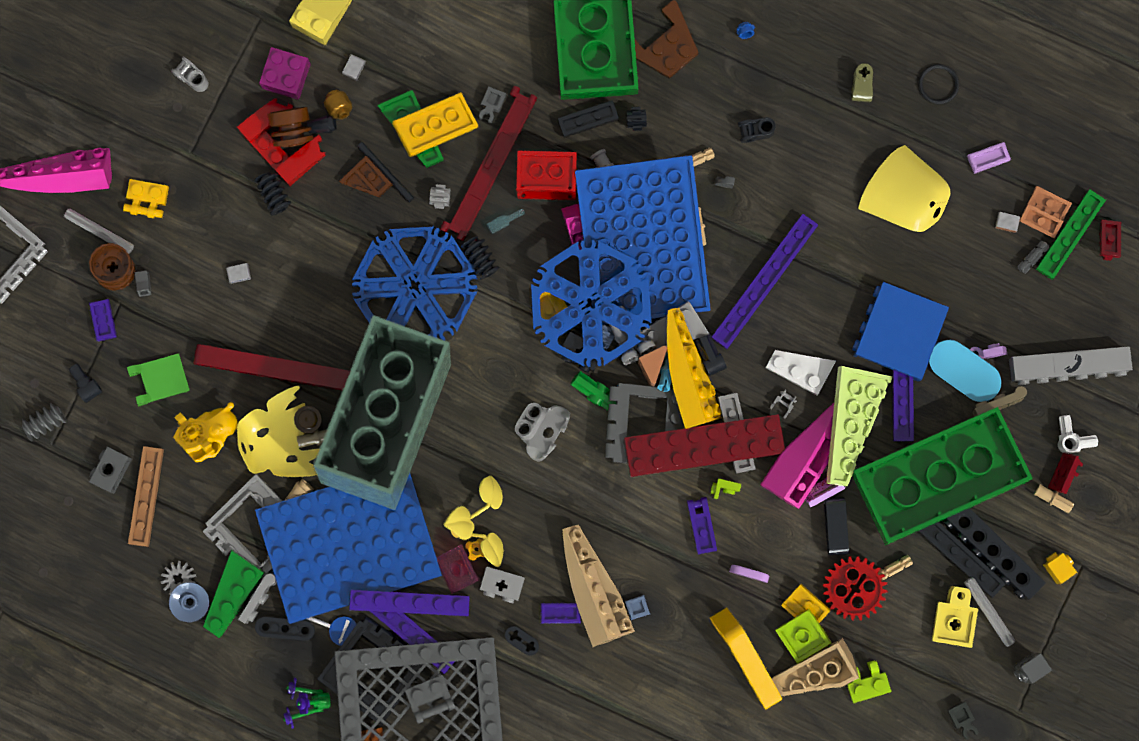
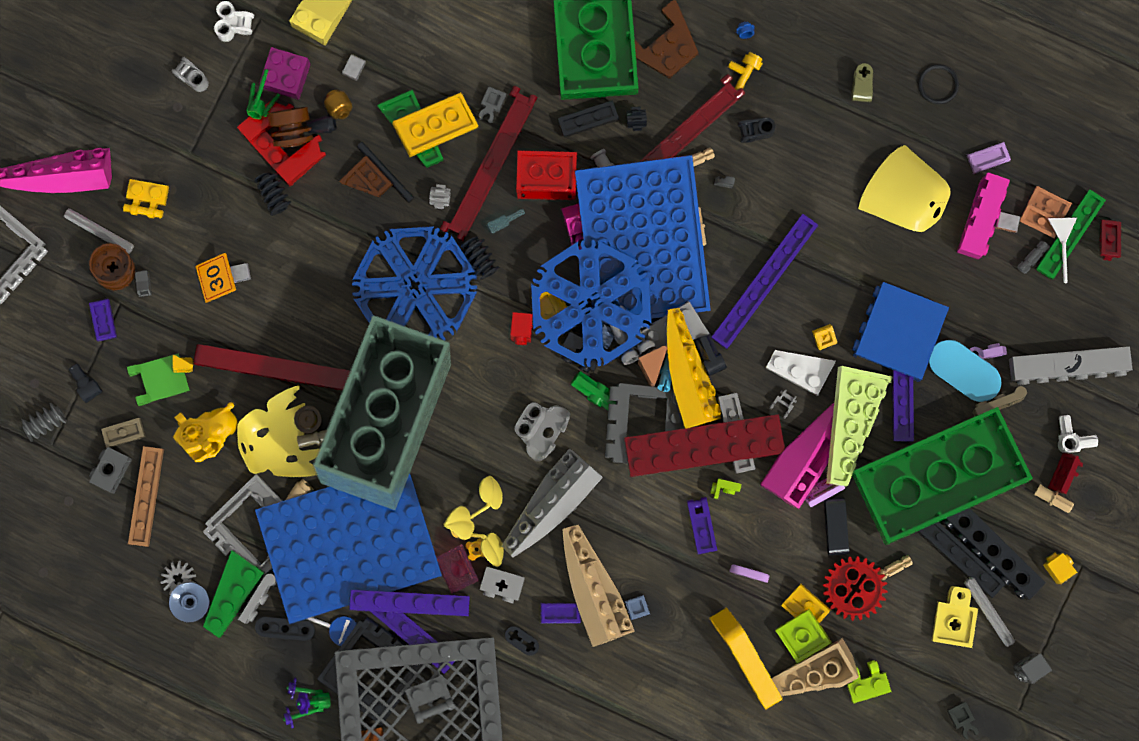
(123, 432): none -> dark tan plate
(182, 365): none -> yellow slope
(215, 277): none -> light orange piece
(237, 22): none -> white piece
(256, 108): none -> green plant
(521, 328): none -> red brick
(552, 502): none -> light grey wedge
(697, 122): none -> dark red piece
(752, 62): none -> yellow piece
(824, 337): none -> yellow tile
(982, 216): none -> dark pink wedge
(1063, 228): none -> white piece

